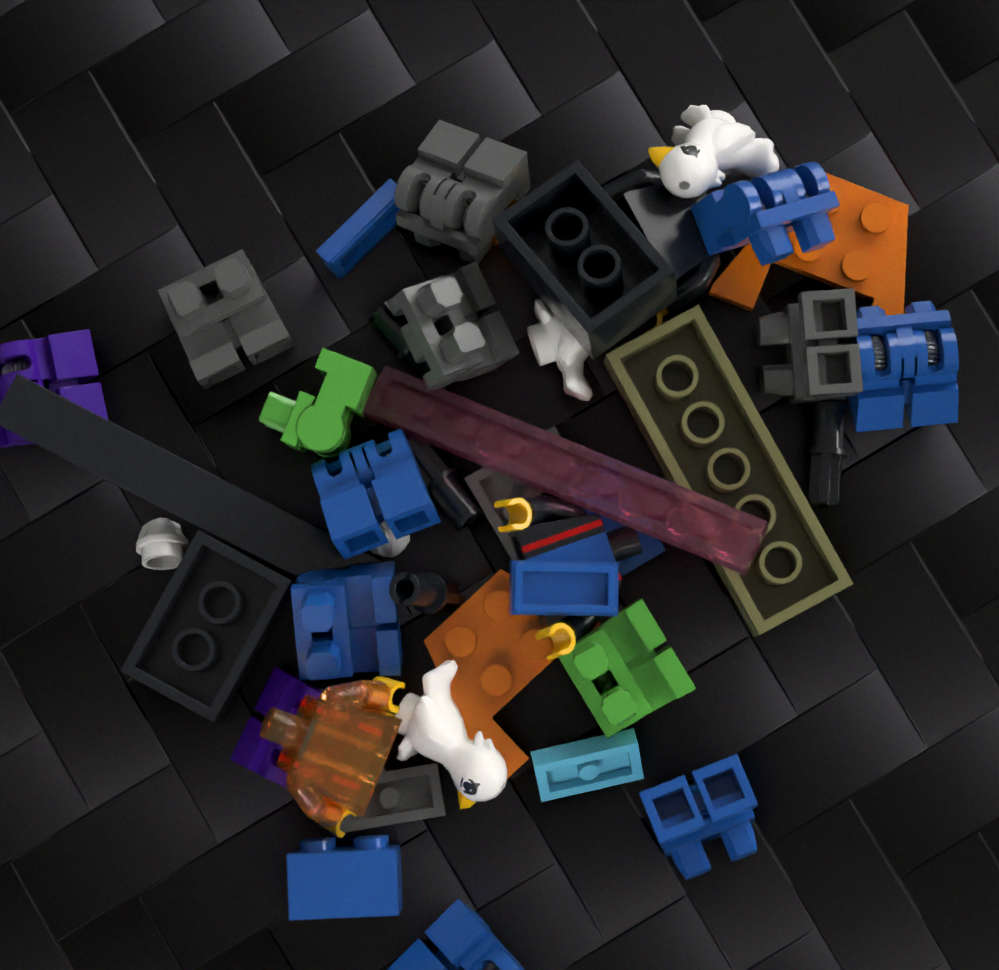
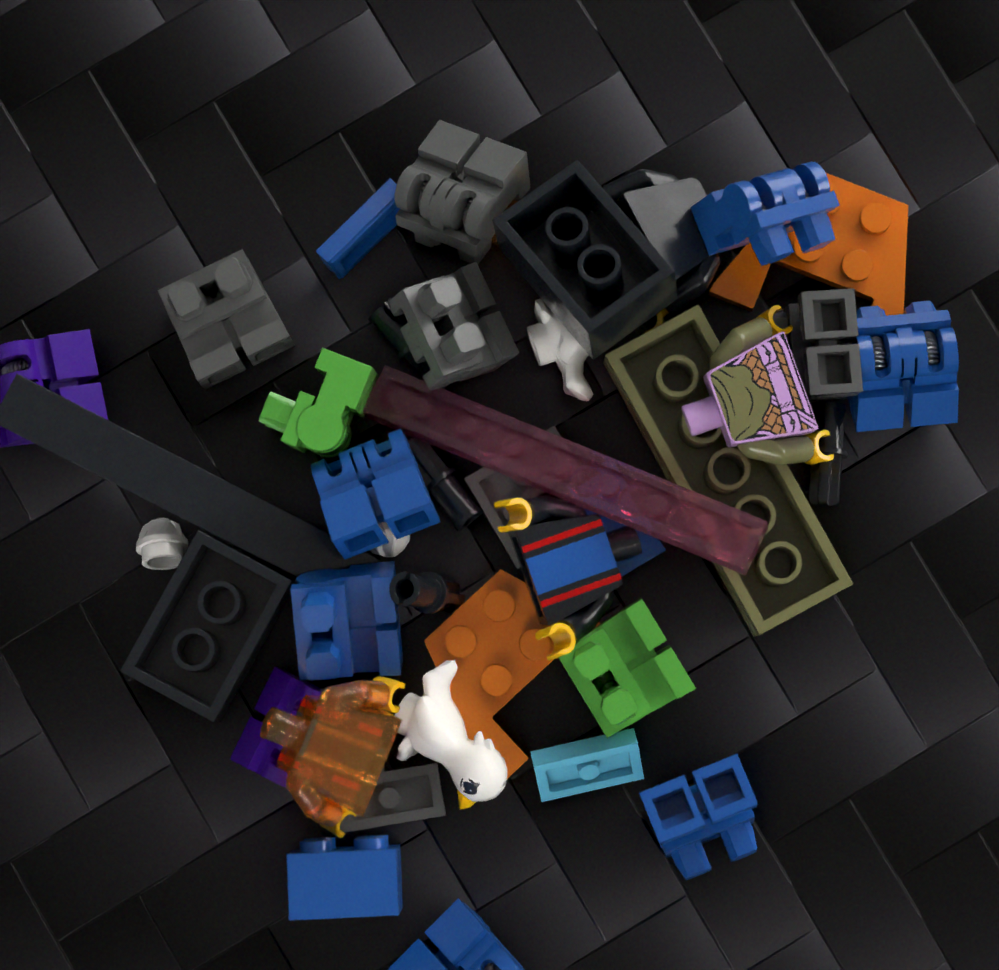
(563, 588): blue tile -> none
(710, 152): white animal -> none
(758, 397): none -> torso

